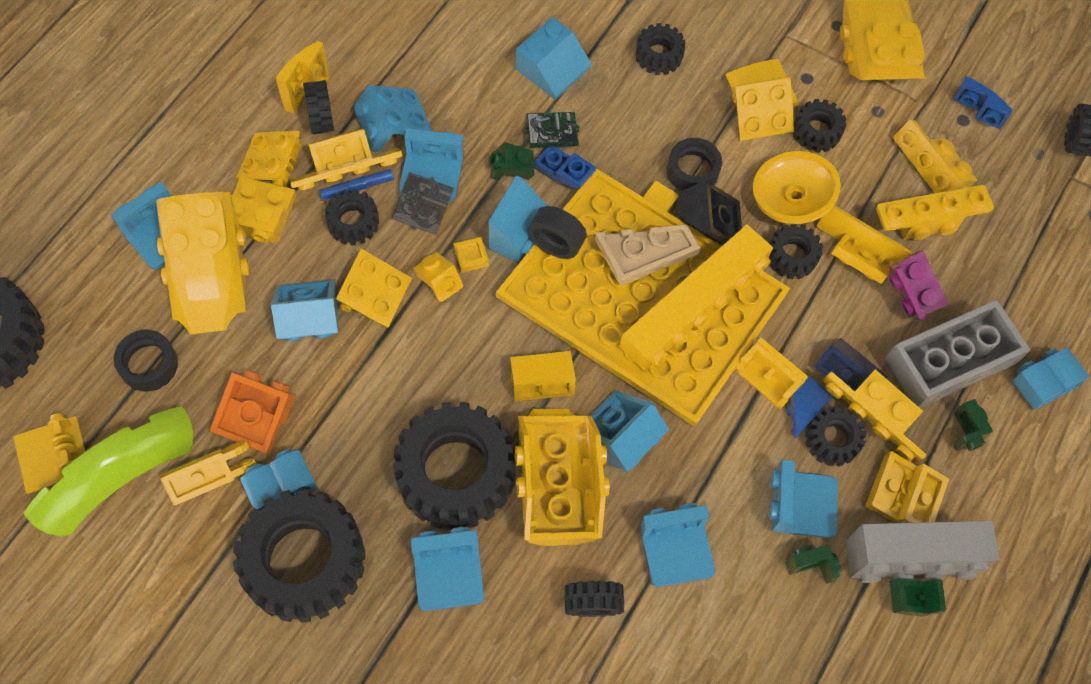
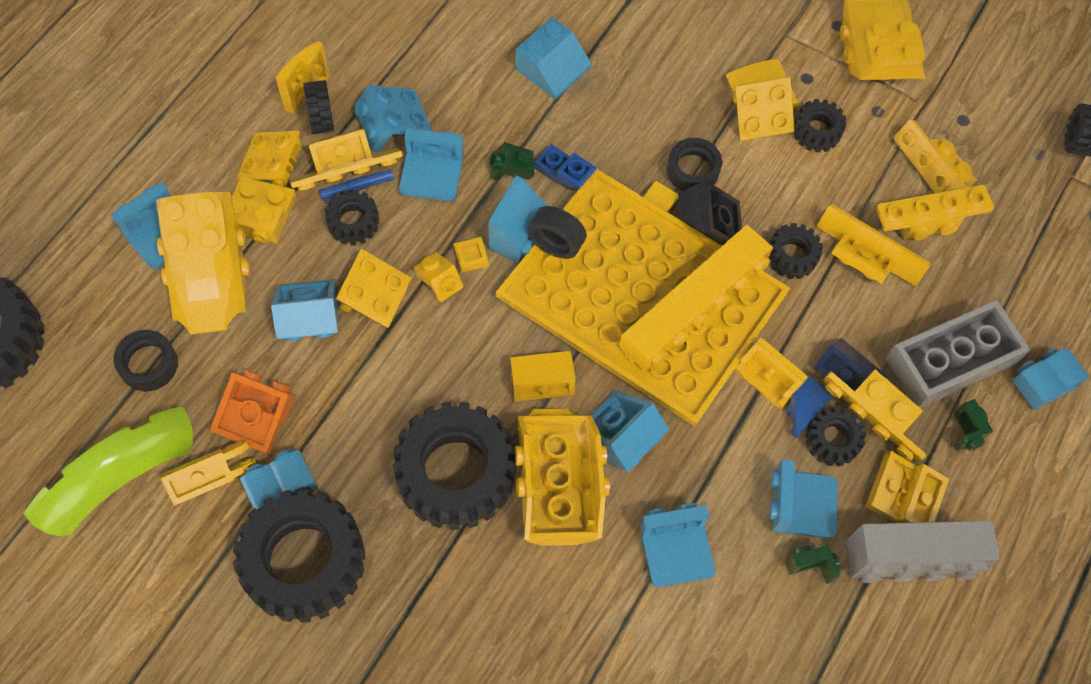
(48, 451): yellow hinge -> none
(422, 203): clear smoke piece -> none
(447, 569): dark azure bracket -> none
(552, 129): piece -> none
(594, 598): black tyre -> none
(645, 252): tan wing -> none
(660, 36): black tyre -> none
(796, 176): yellow dish -> none
(917, 285): magenta bracket -> none
(917, 597): dark green bracket -> none
(990, 107): blue slope -> none

